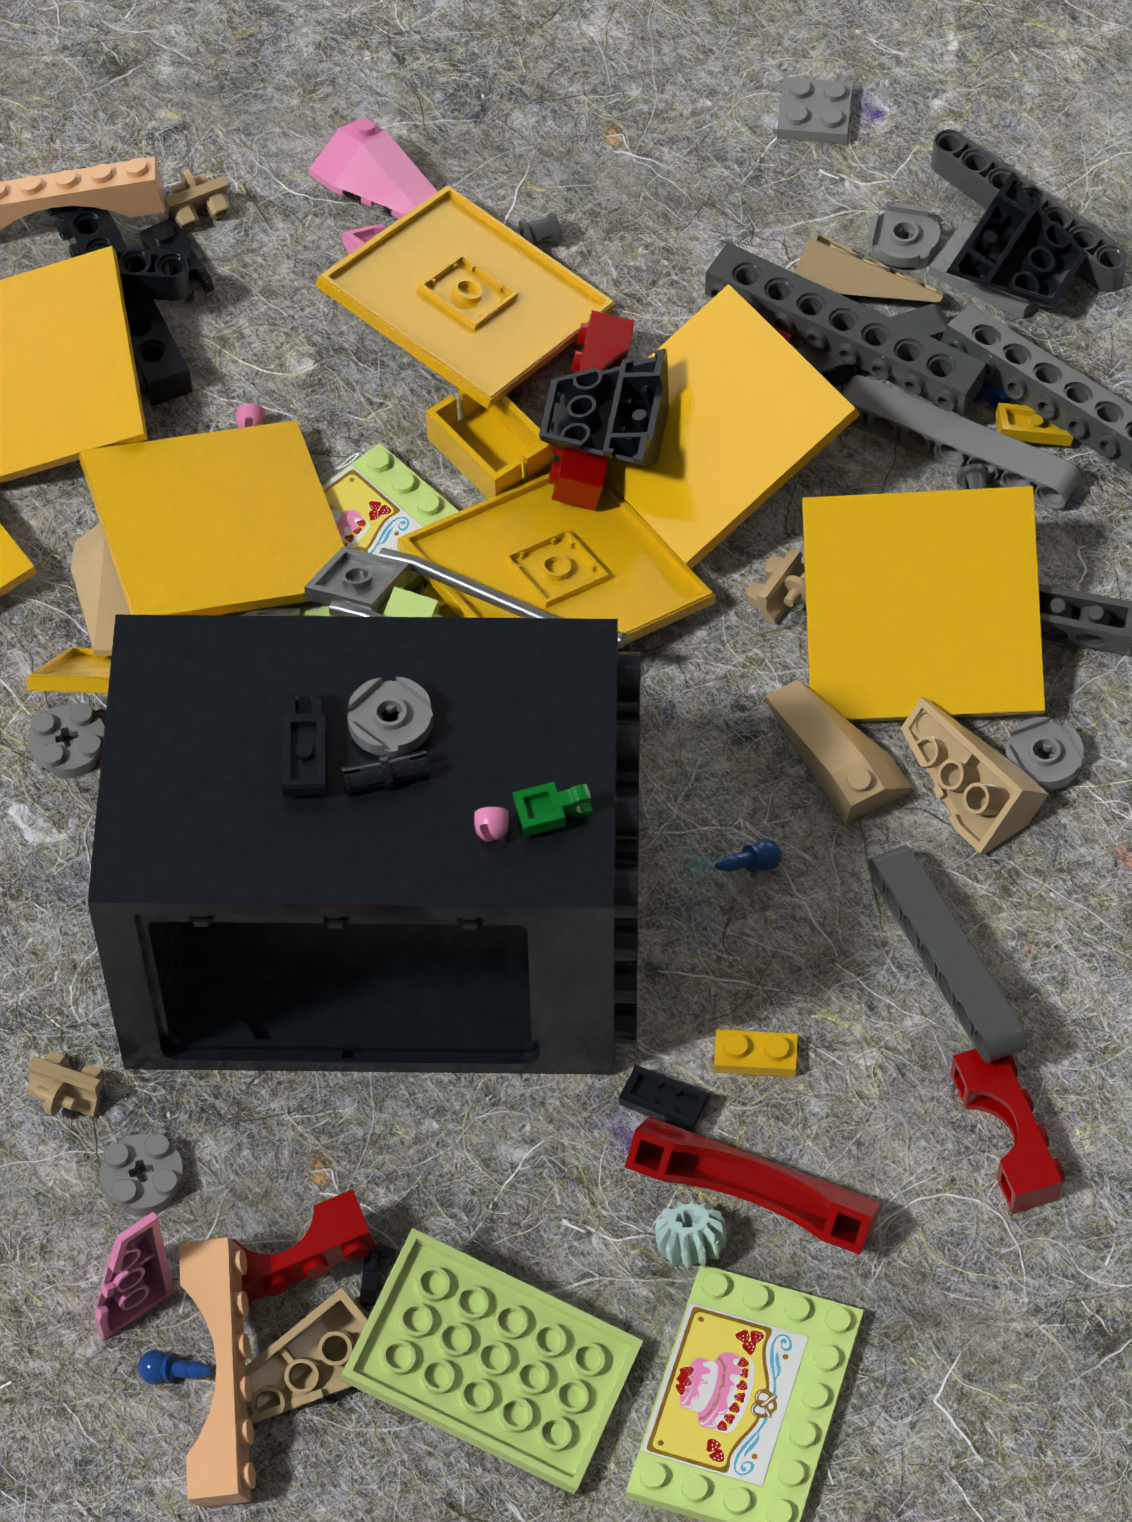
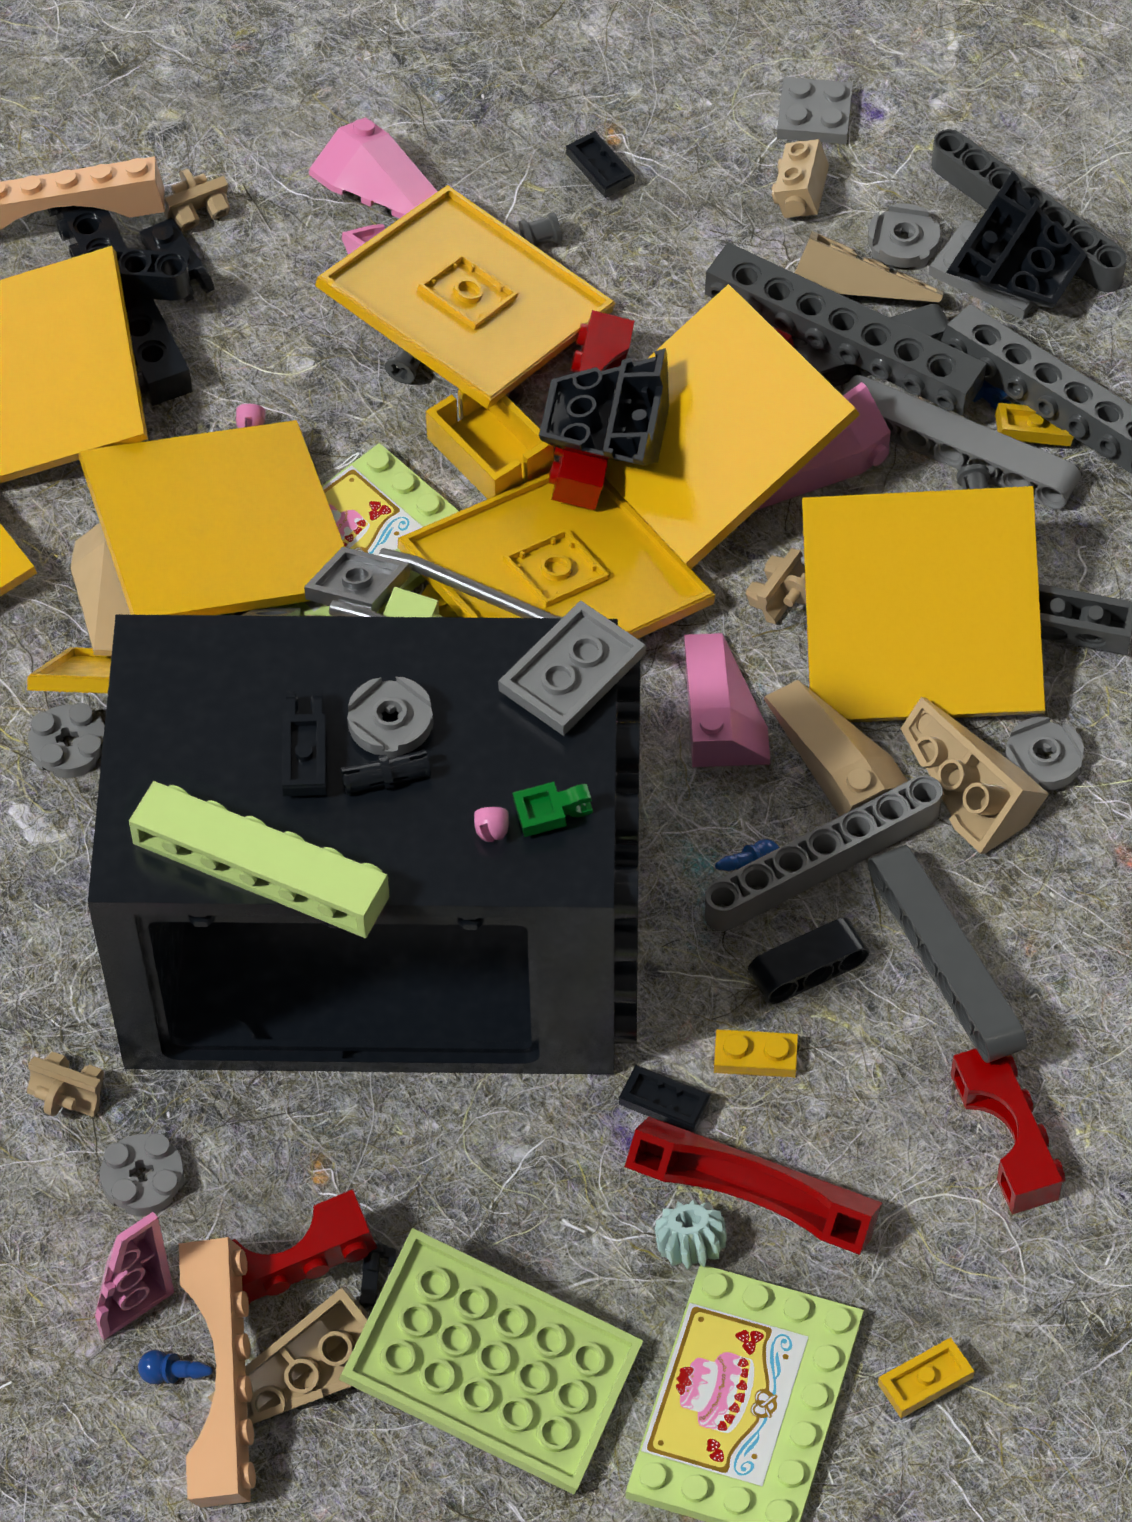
(260, 858): none -> yellowish green brick
(406, 367): none -> dark grey bush
(571, 667): none -> light grey plate
(600, 164): none -> black plate
(722, 711): none -> bright pink wedge
(800, 178): none -> tan brick
(808, 960): none -> black beam
(816, 867): none -> light grey beam
(847, 455): none -> bright pink wedge
(925, 1377): none -> yellow plate

